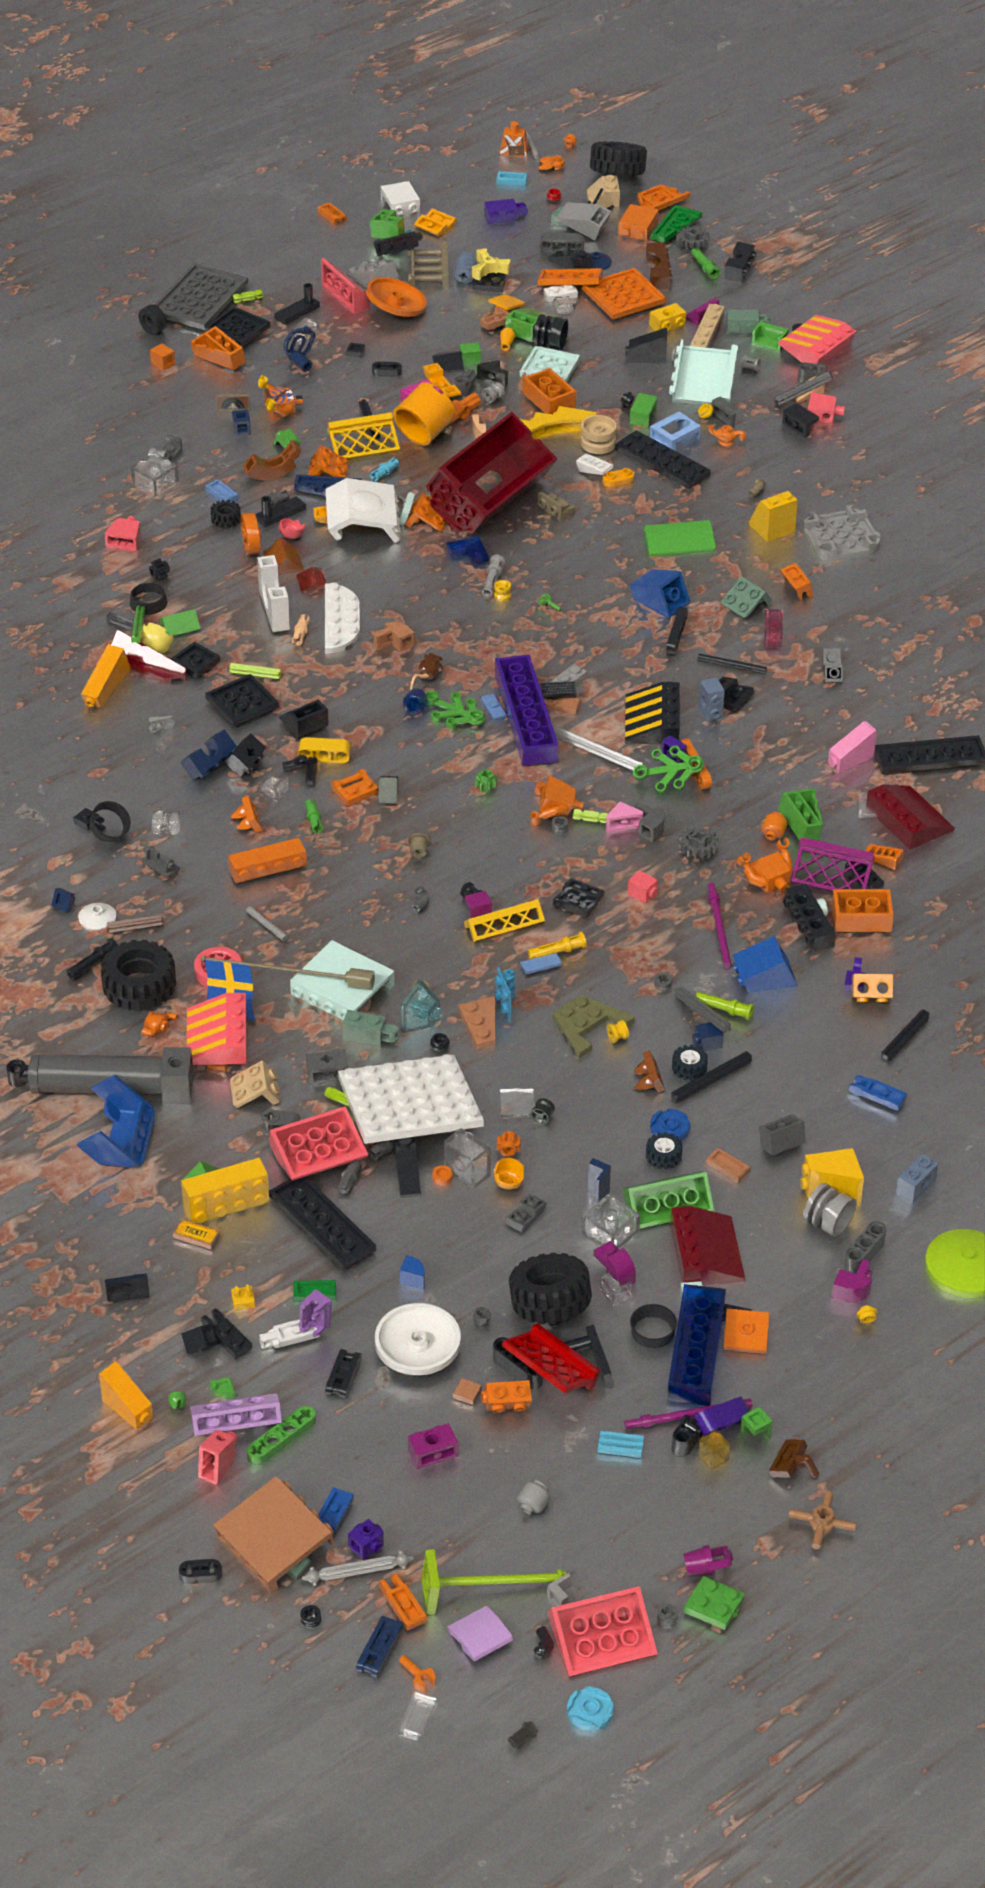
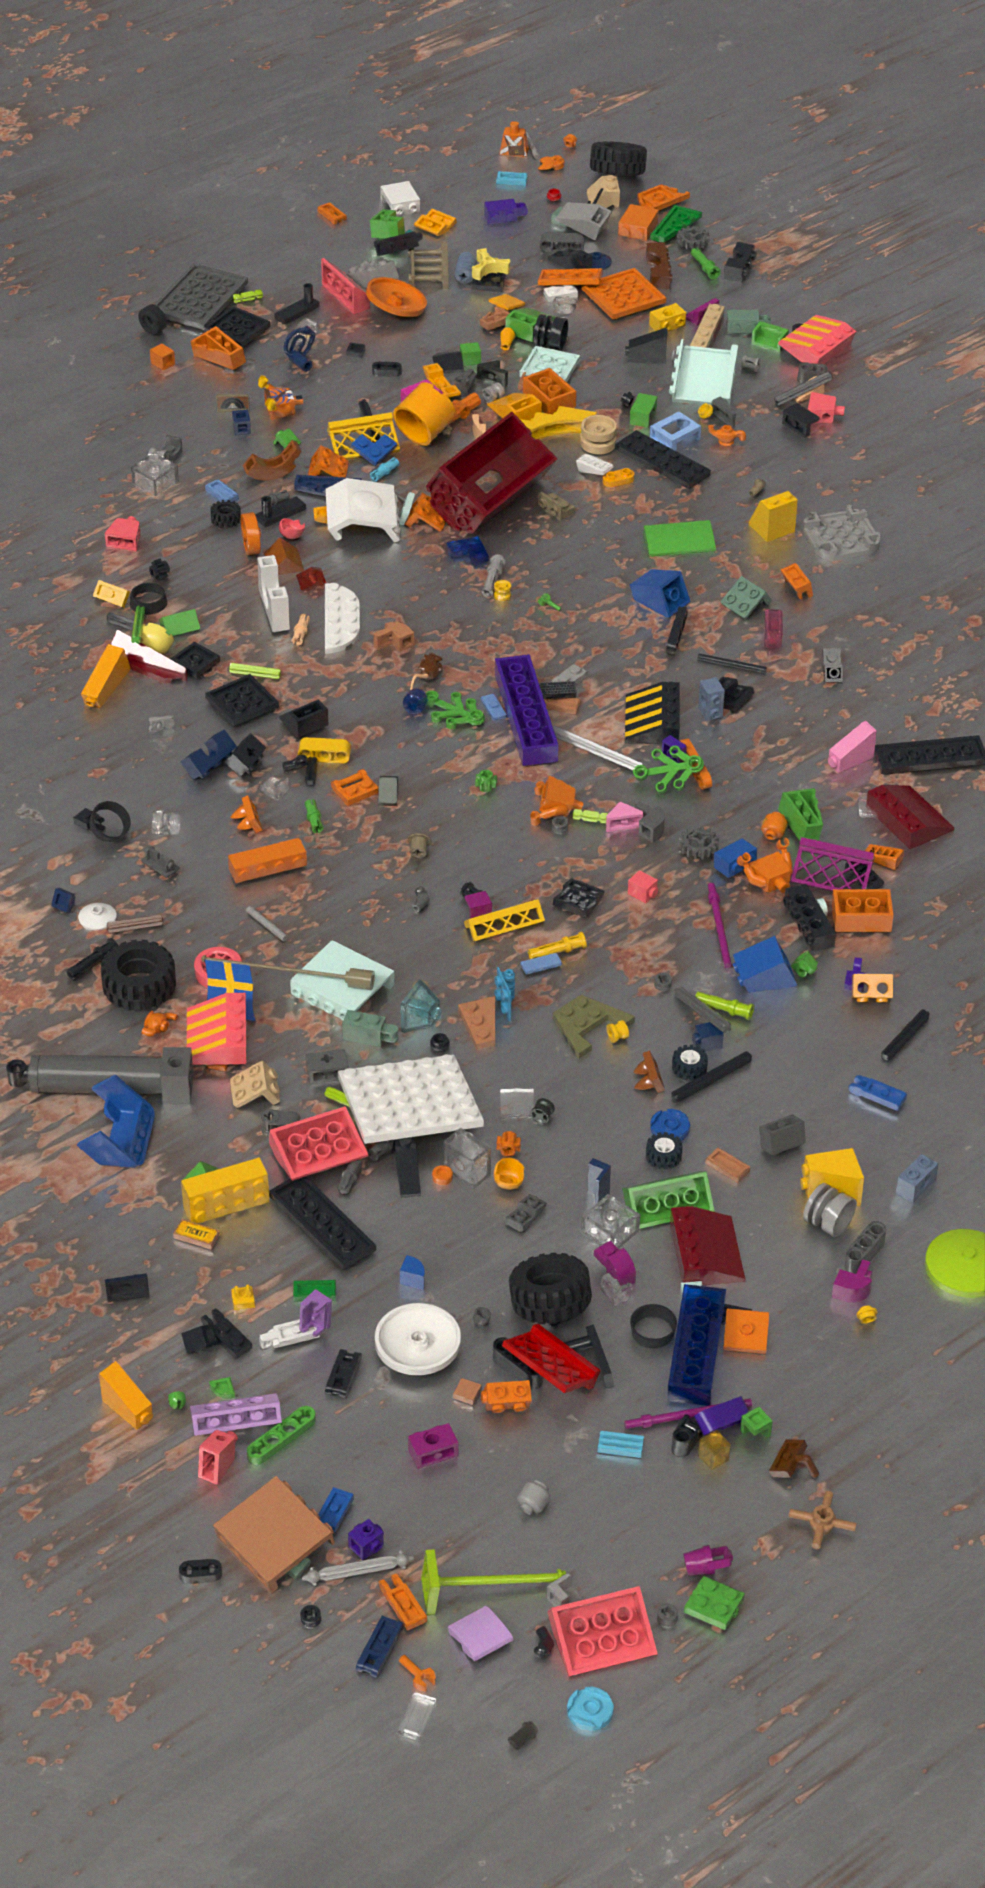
(111, 593): none -> yellow plate
(375, 451): none -> blue plate
(522, 405): none -> light orange slope
(726, 858): none -> blue brick
(804, 964): none -> bright green plate

